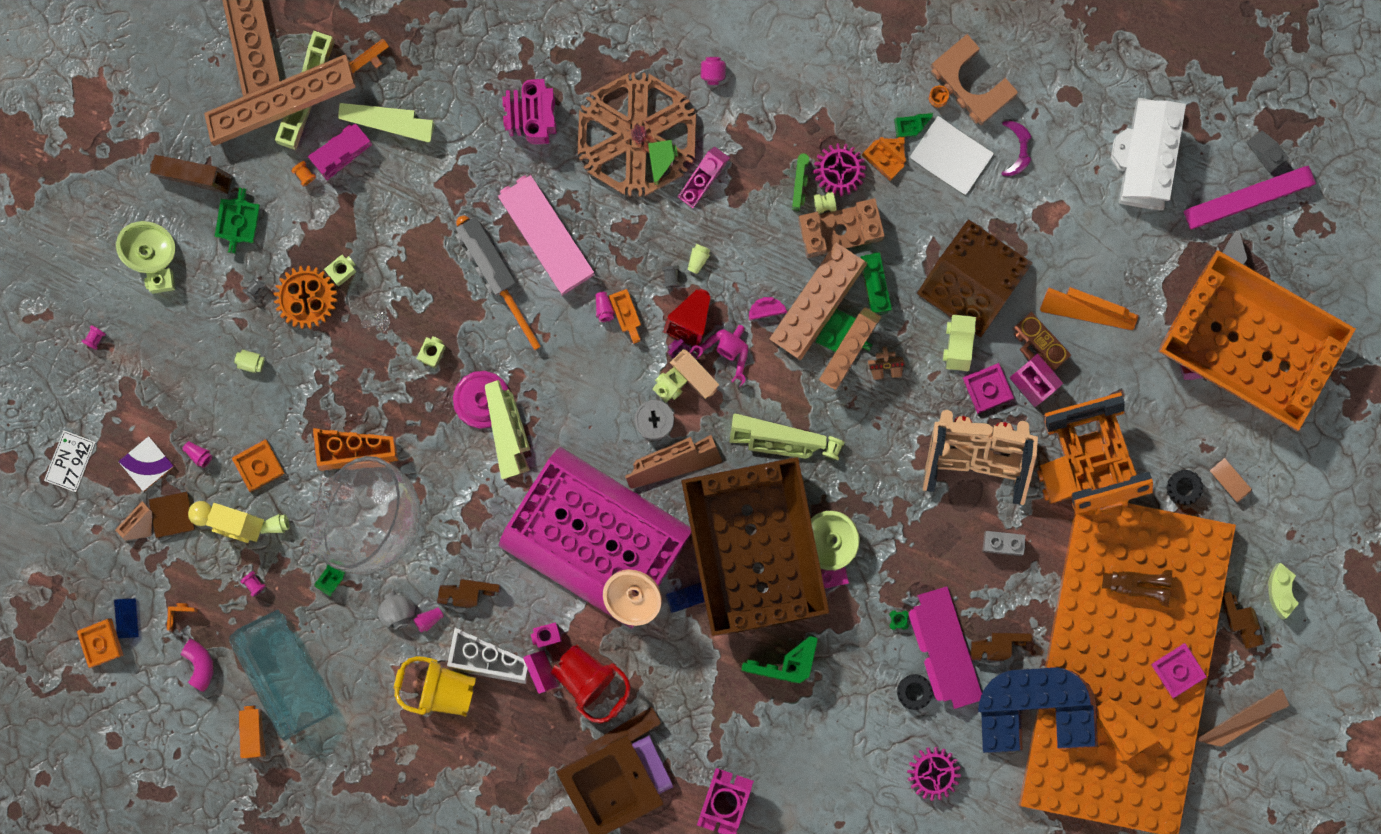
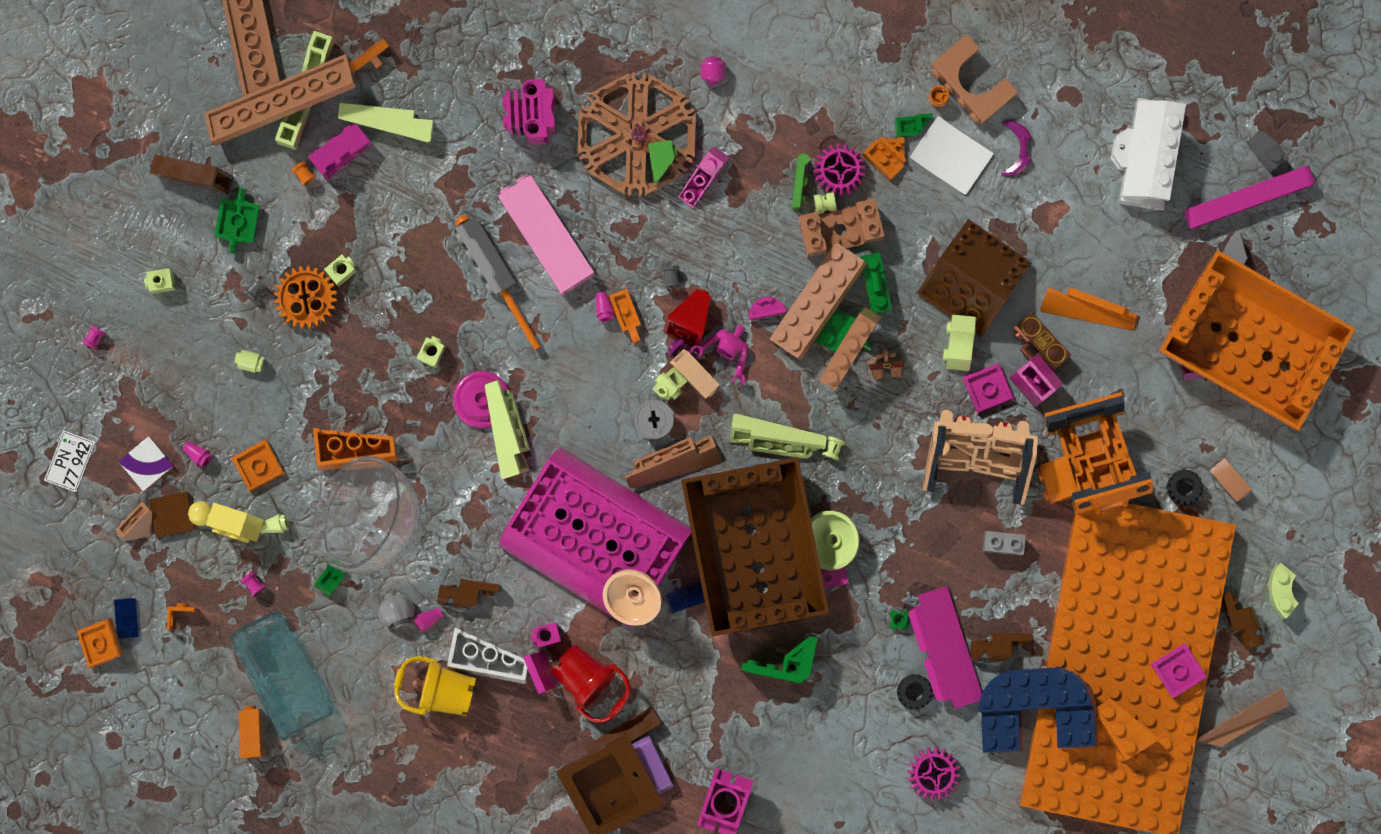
(147, 239): yellowish green dish -> none
(202, 664): dark pink cylinder -> none
(698, 258): yellowish green cone -> none
(1128, 584): reddish brown piece -> none

